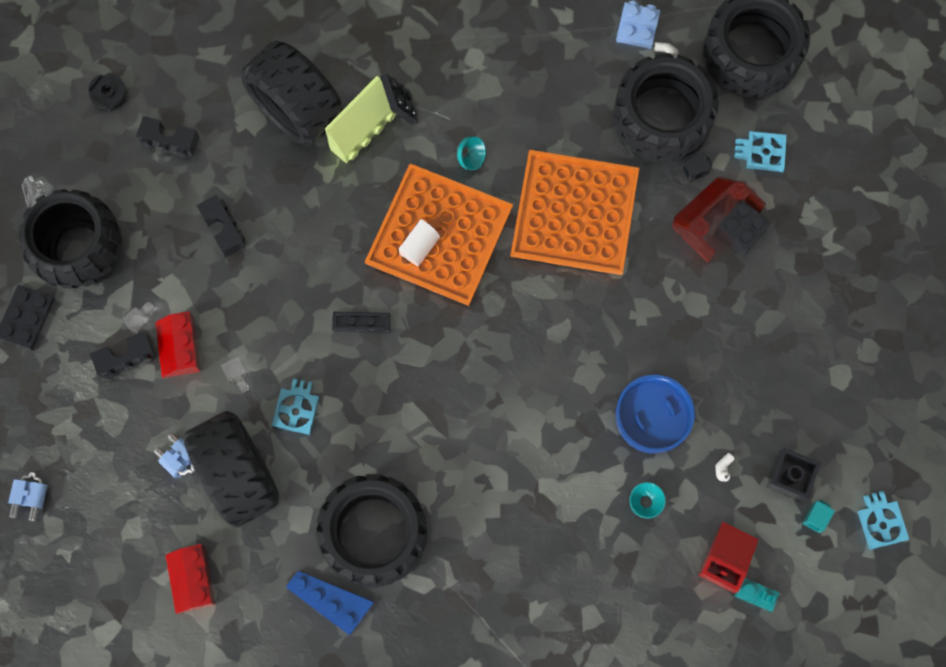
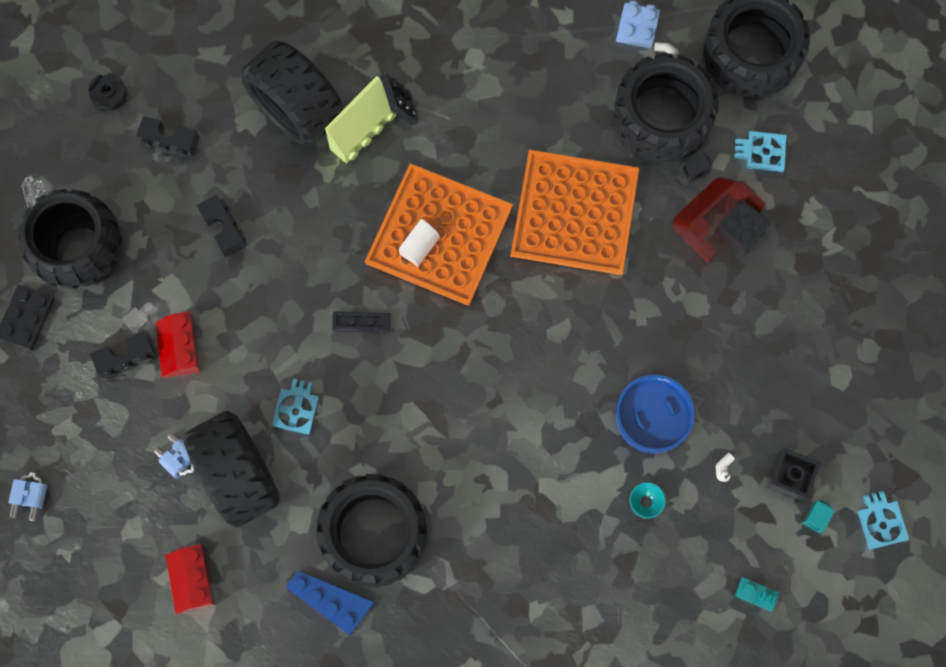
(235, 372): clear plate -> none
(475, 154): teal piece -> none
(729, 558): red slope -> none

